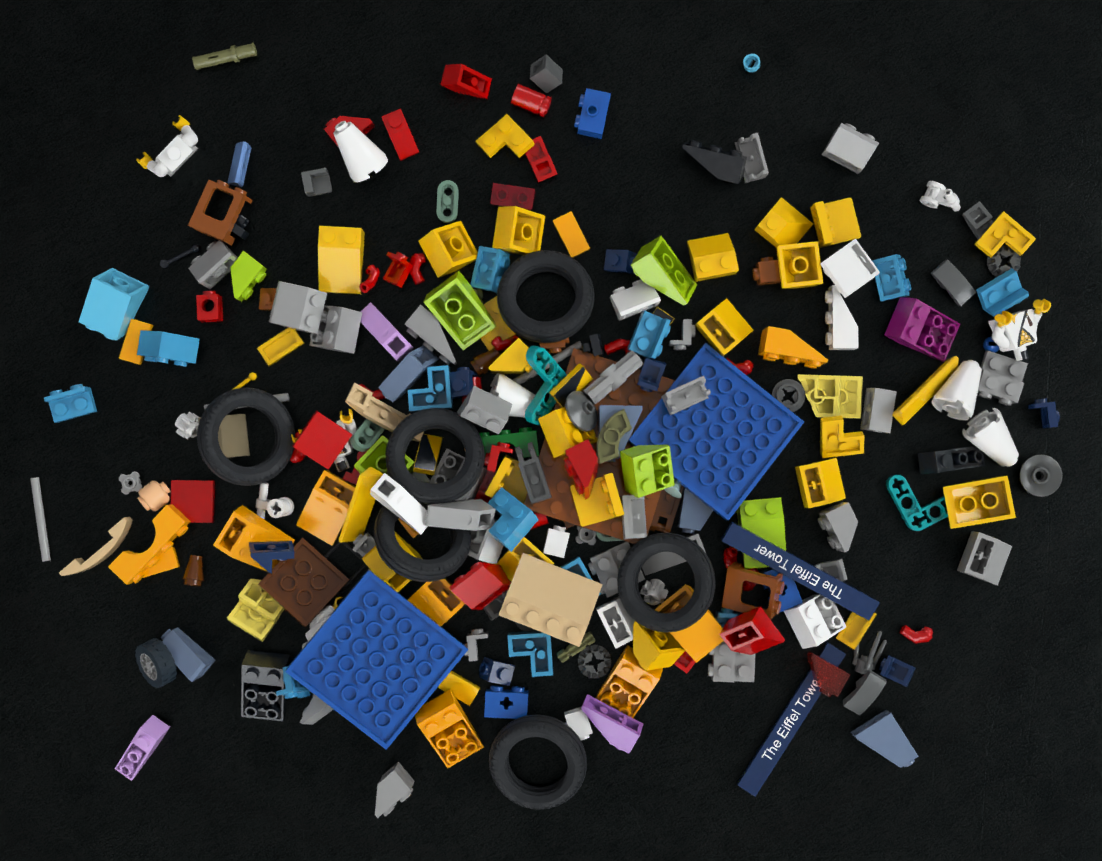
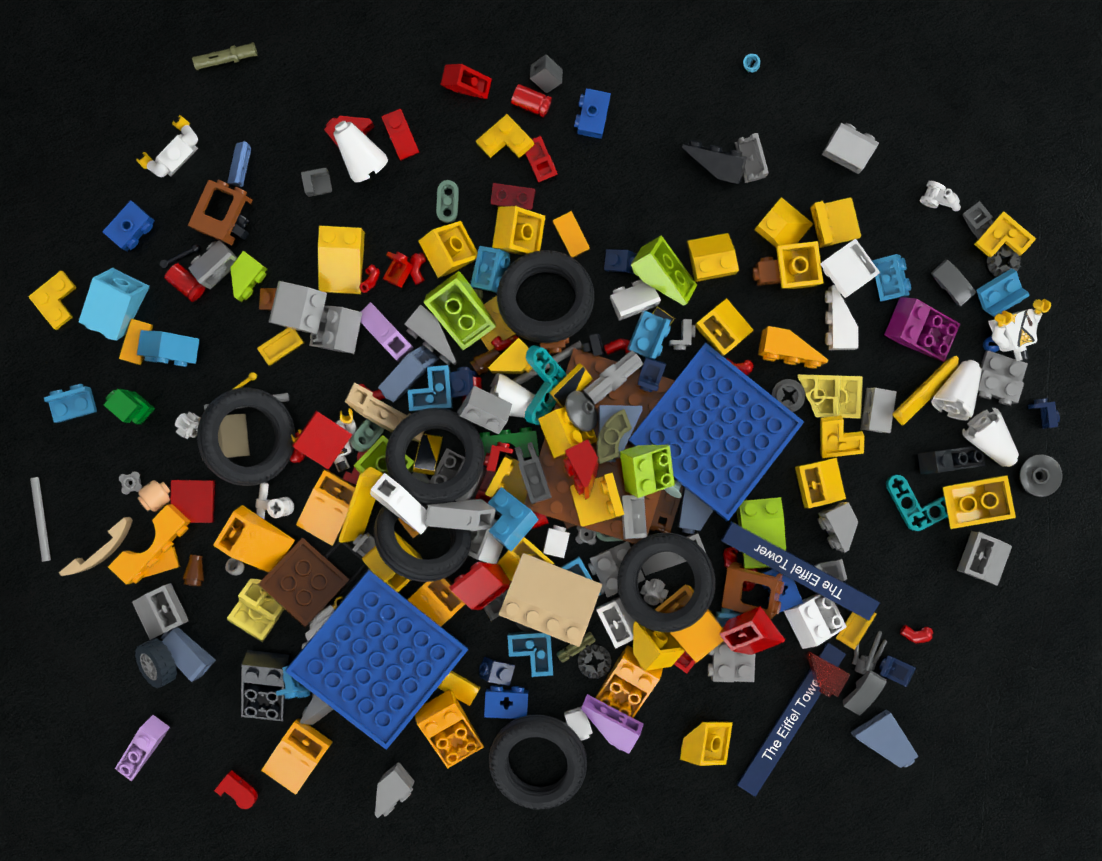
(49, 297): none -> yellow plate
(128, 406): none -> green arch
(129, 226): none -> blue brick
(160, 611): none -> light grey slope
(184, 282): none -> red piece
(216, 313): red brick -> none
(234, 566): none -> light grey hinge
(238, 790): none -> red leg
(267, 551): dark blue slope -> none
(296, 756): none -> light orange slope
(472, 643): light grey bracket -> none
(686, 395): light grey hinge -> none
(707, 744): none -> yellow slope

